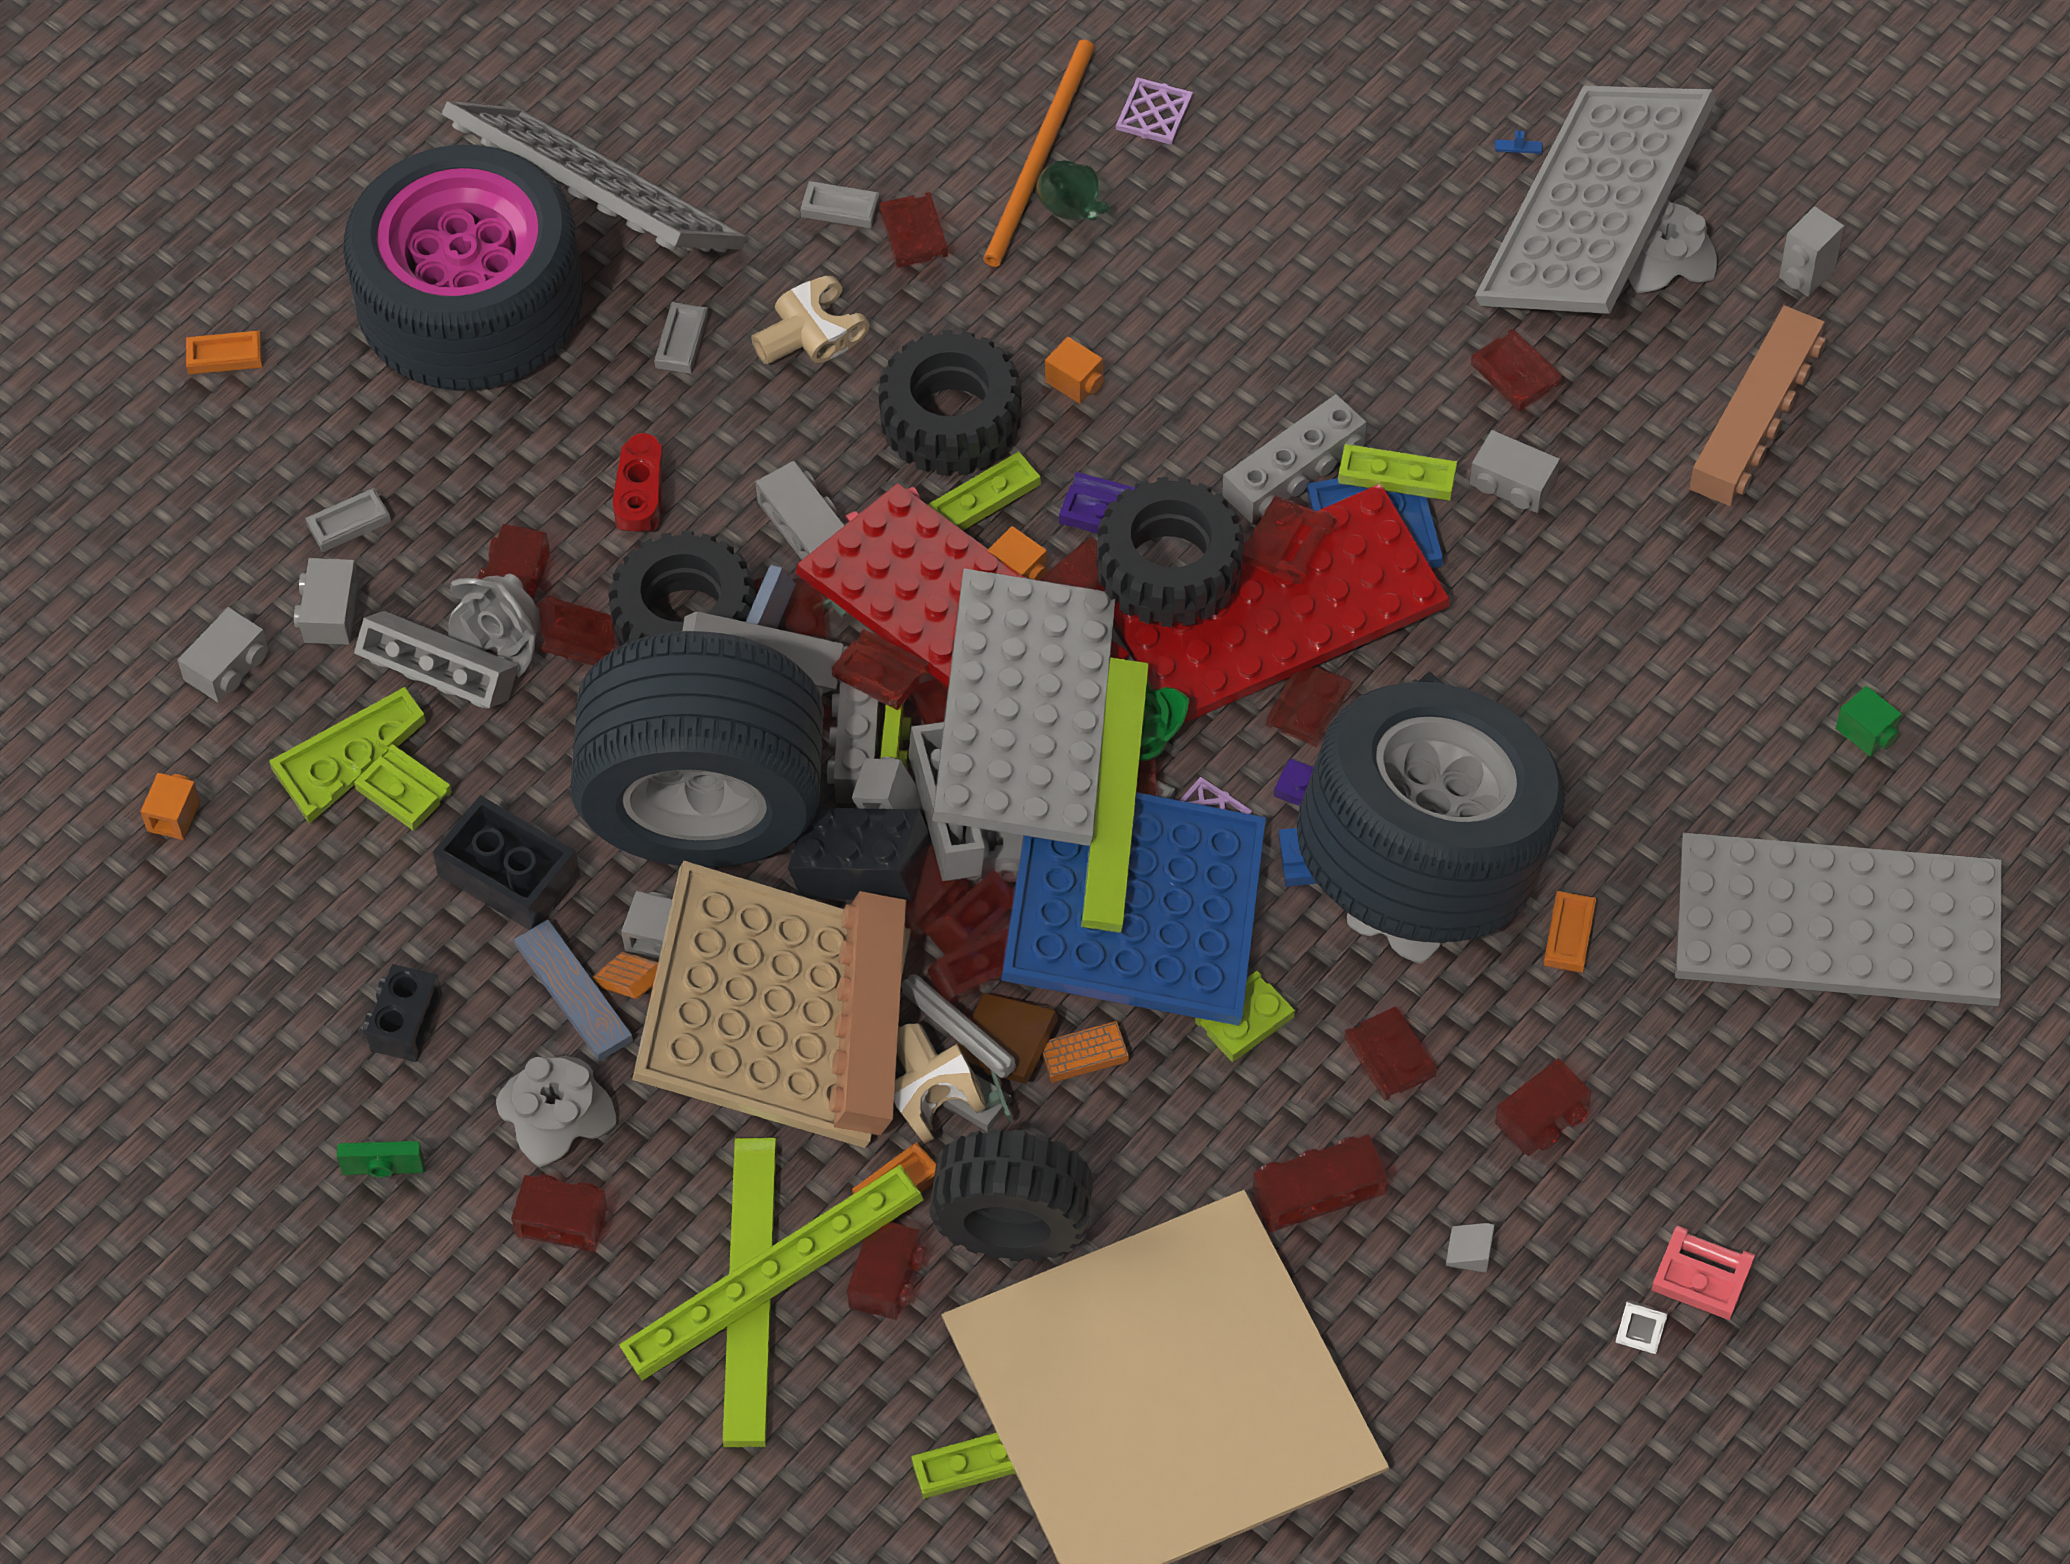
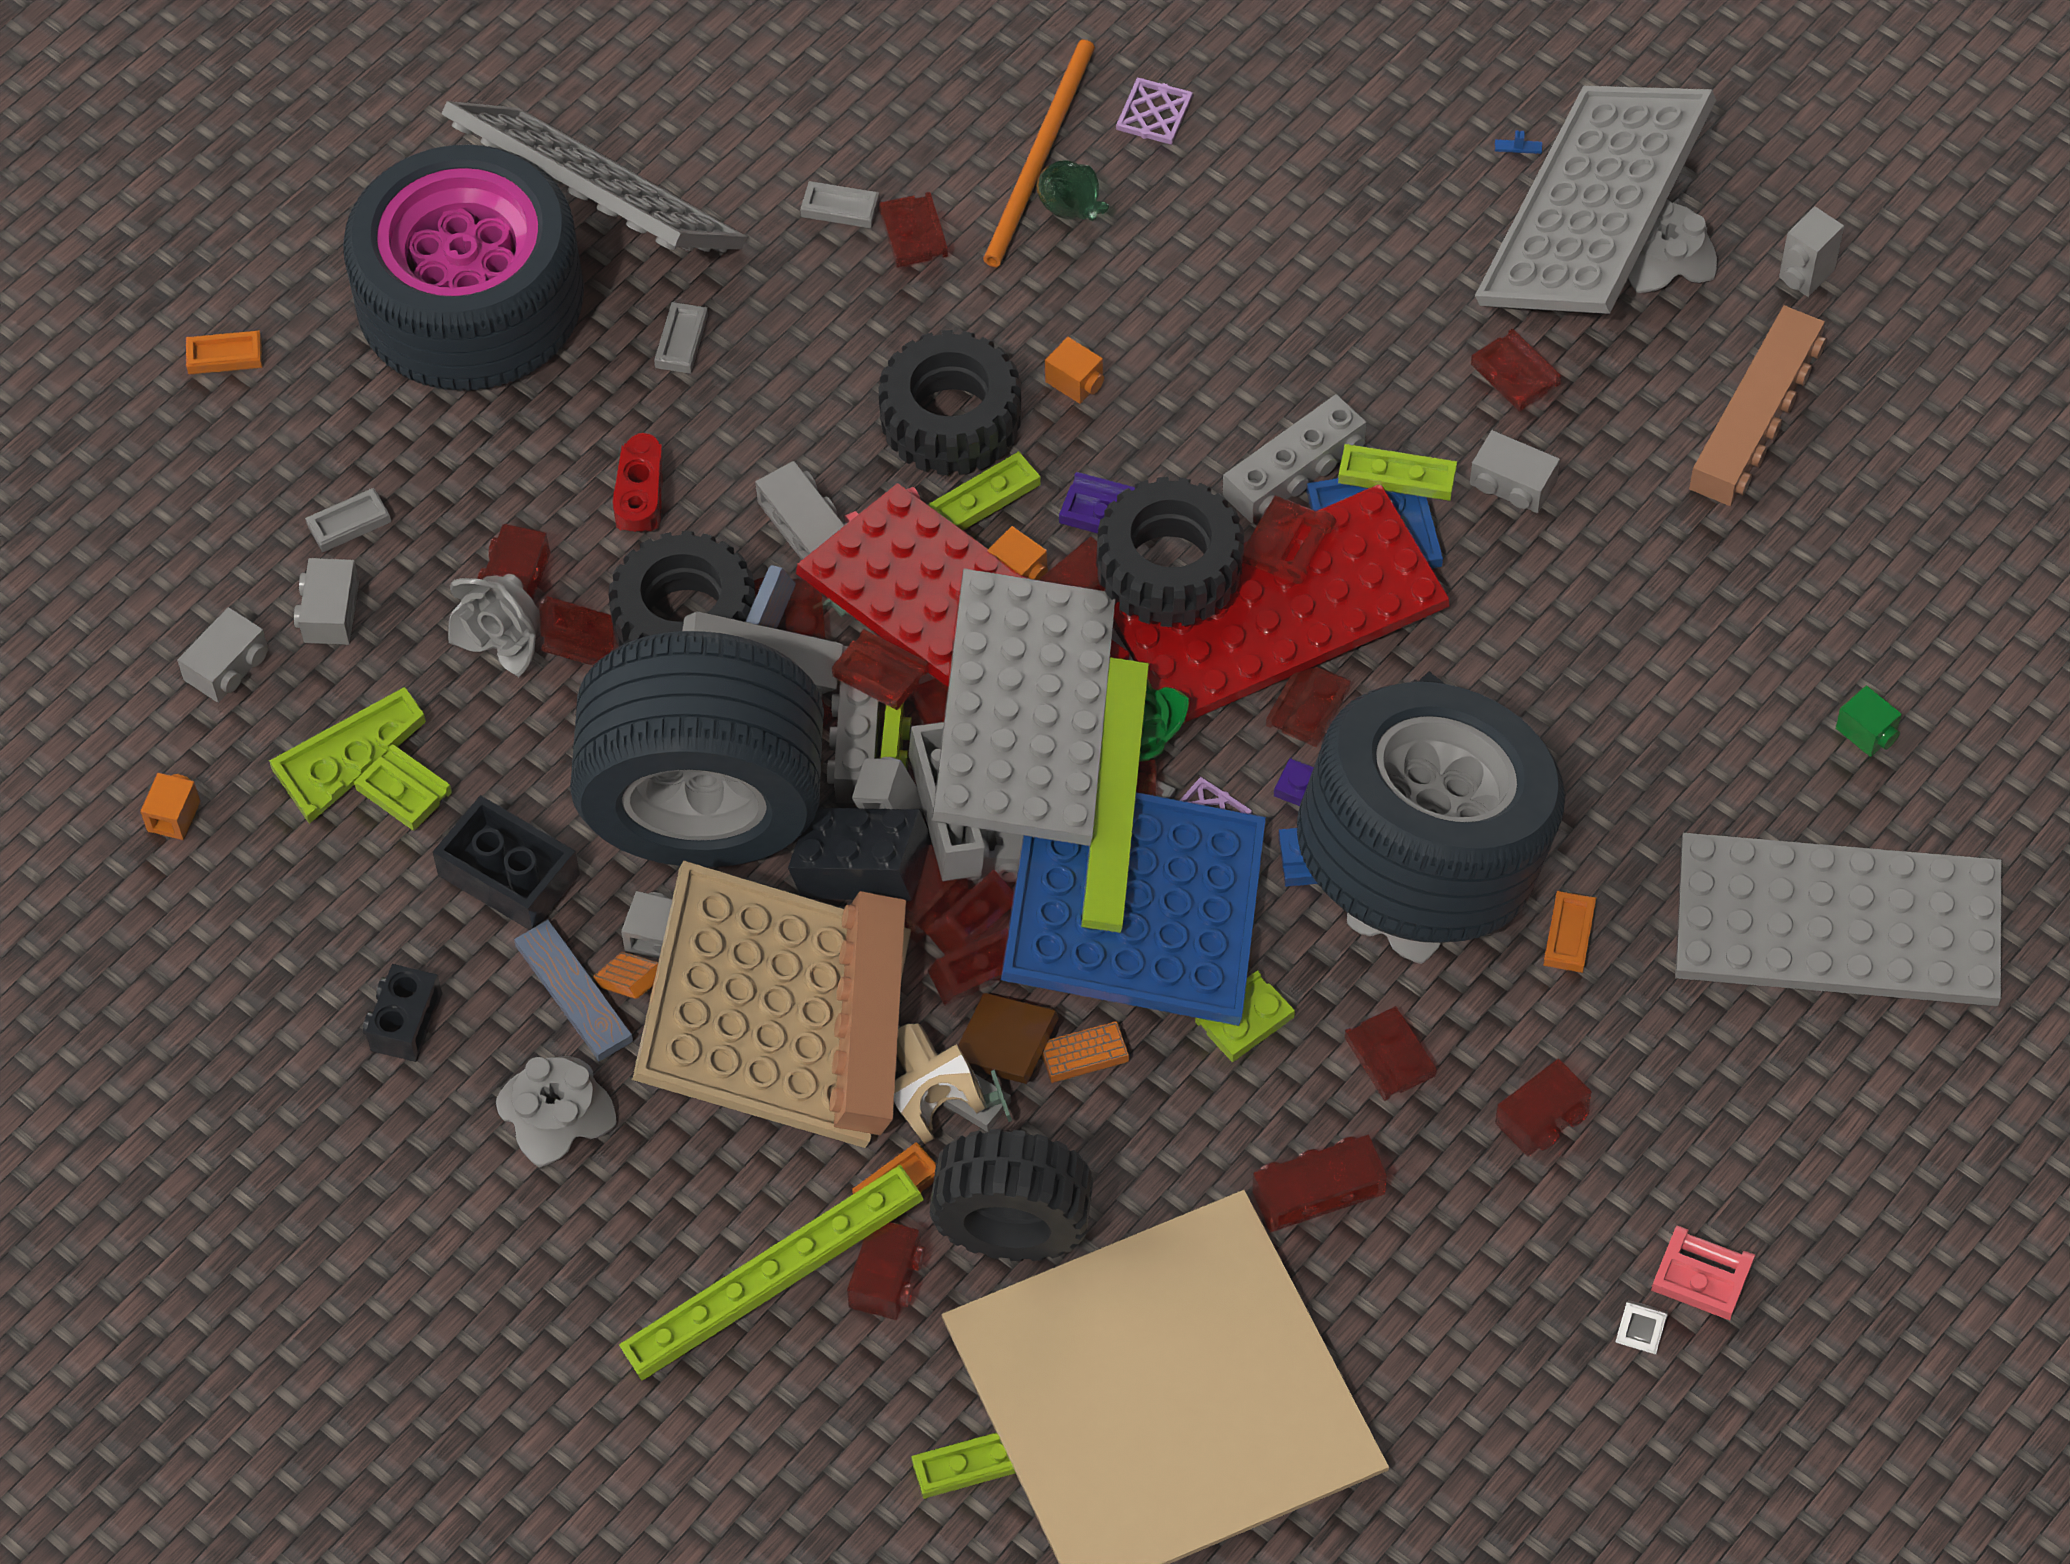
(380, 1158): green plate -> none
(436, 659): light grey brick -> none
(559, 1212): clear red brick -> none
(750, 1335): lime tile -> none
(808, 324): tan connector -> none
(958, 1026): light grey axle -> none
(1470, 1246): light grey slope -> none

